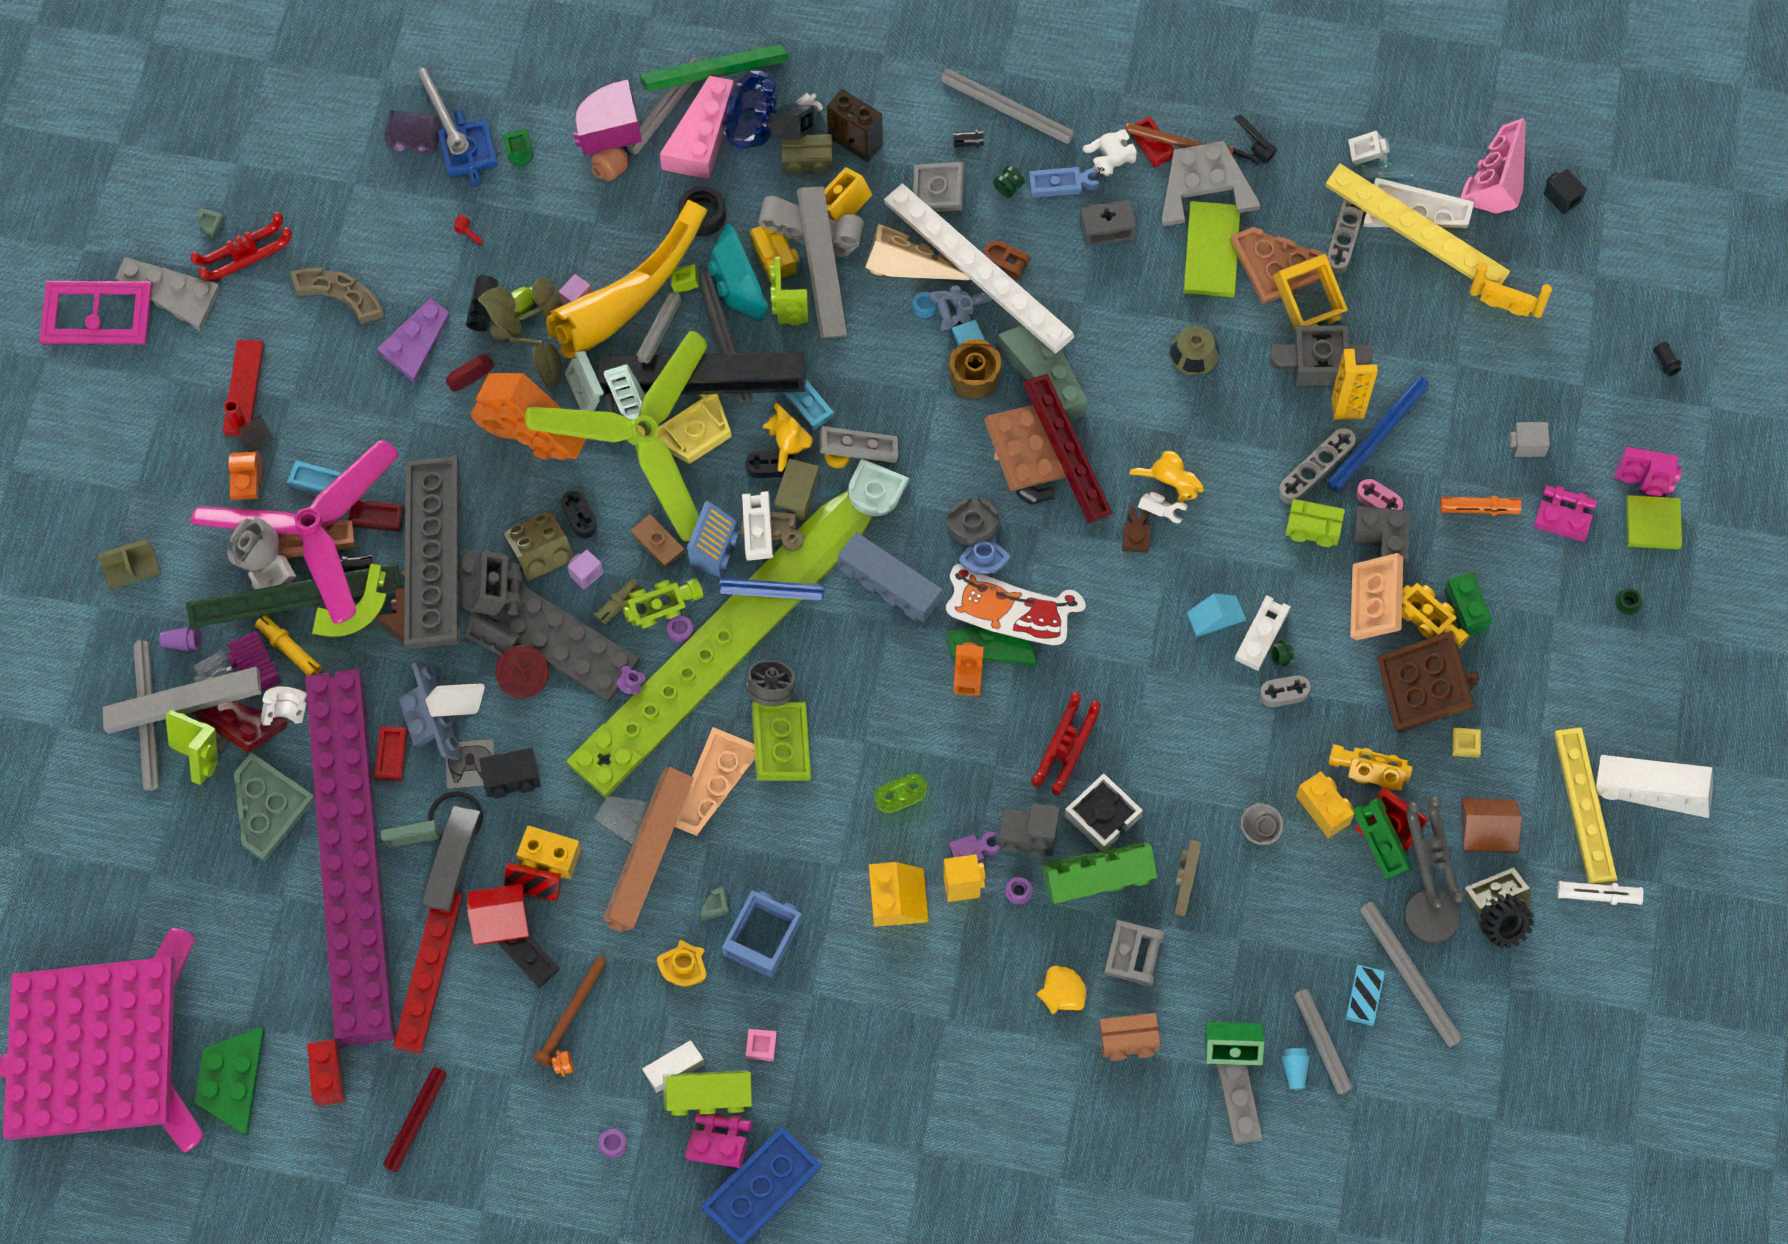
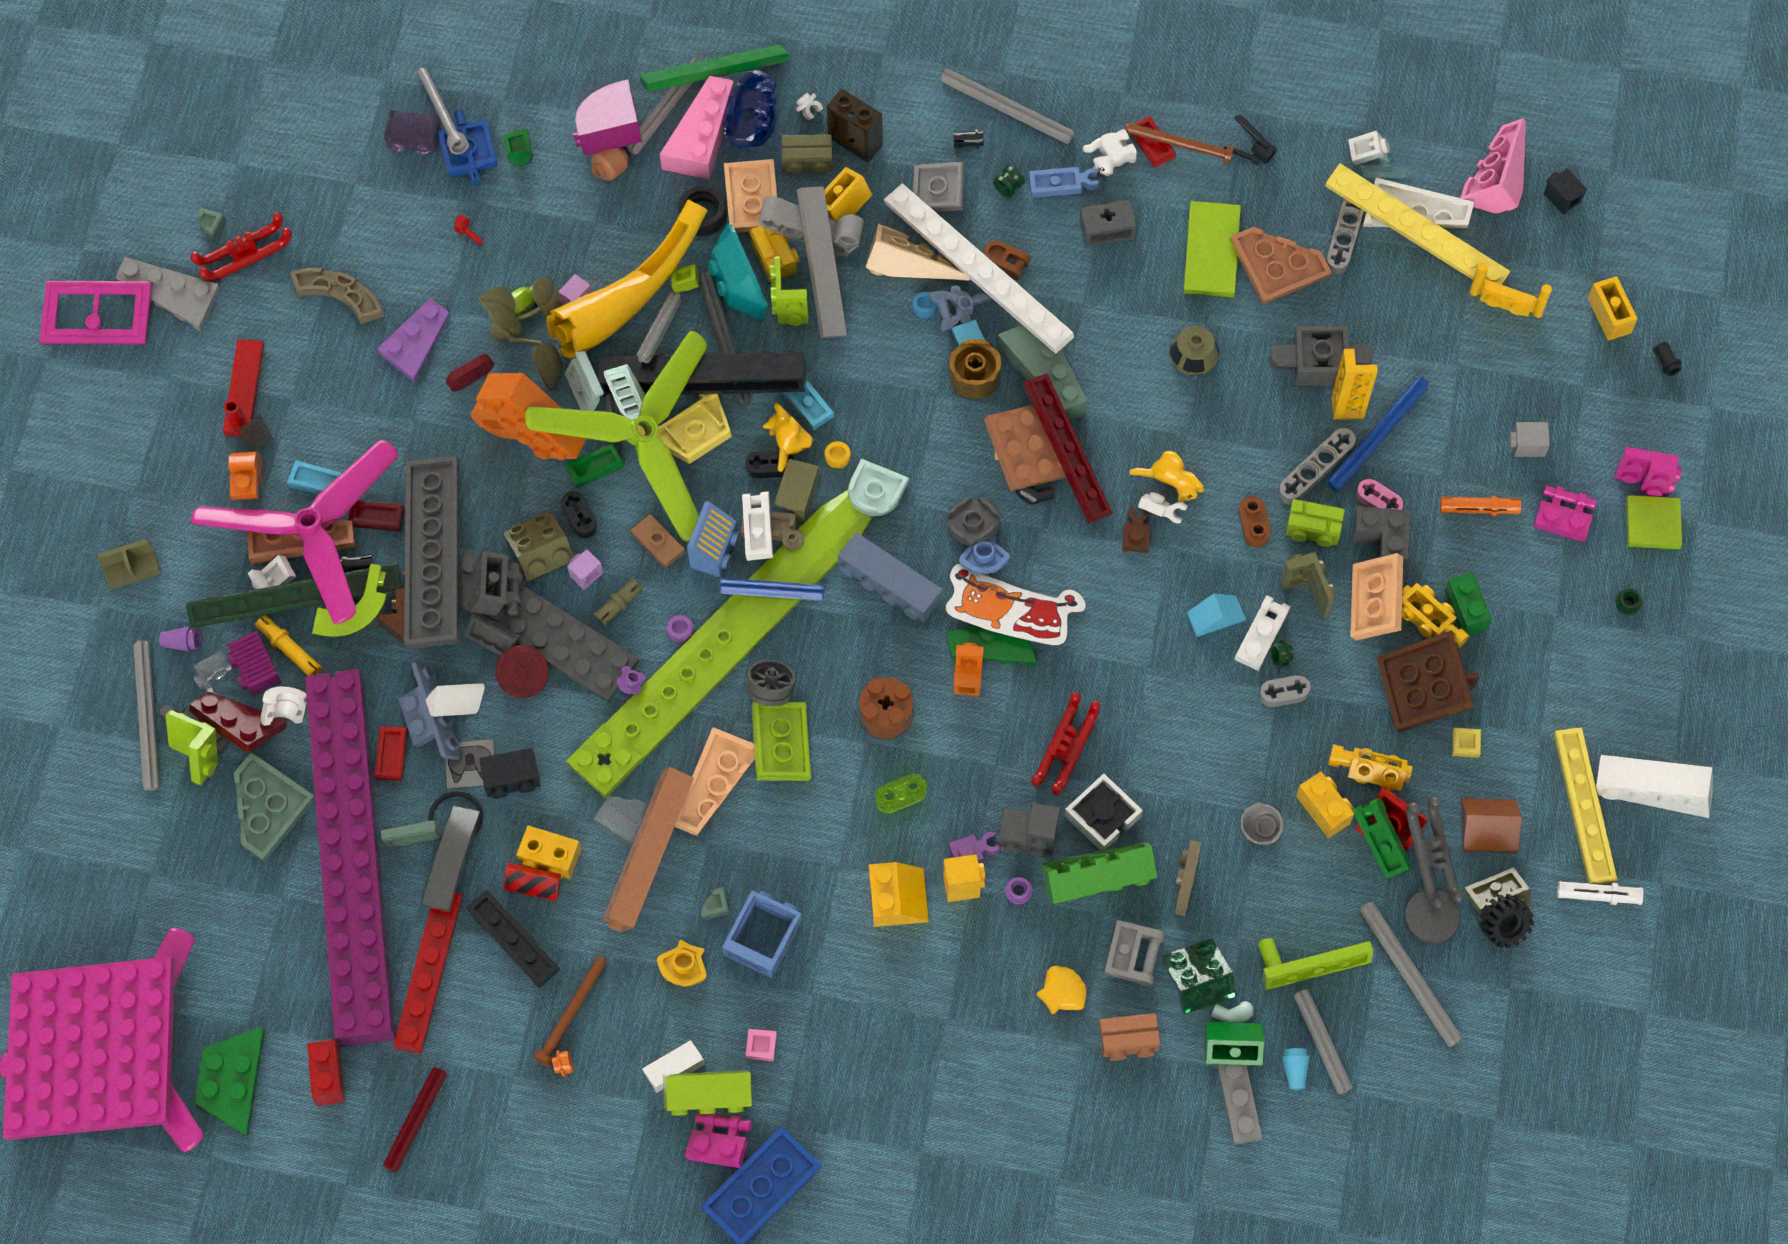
(182, 700): light grey tile -> none
(253, 544): light grey cylinder -> none
(478, 317): black beam -> none
(497, 914): slope -> none
(594, 465): none -> green tile
(612, 1143): medium lavender tile -> none
(653, 605): lime brick -> none
(746, 188): none -> light nougat plate
(791, 121): black brick -> none
(858, 444): light grey plate -> none
(886, 693): none -> dark orange brick
(1200, 975): none -> clear green bracket
(1201, 172): light grey wing -> none
(1236, 1015): none -> light aqua arm
(1254, 520): none -> dark orange plate
(1281, 974): none -> lime piece
(1308, 569): none -> olive bracket
(1330, 286): yellow window -> none
(1365, 995): medium azure tile -> none
(1612, 308): none -> yellow brick

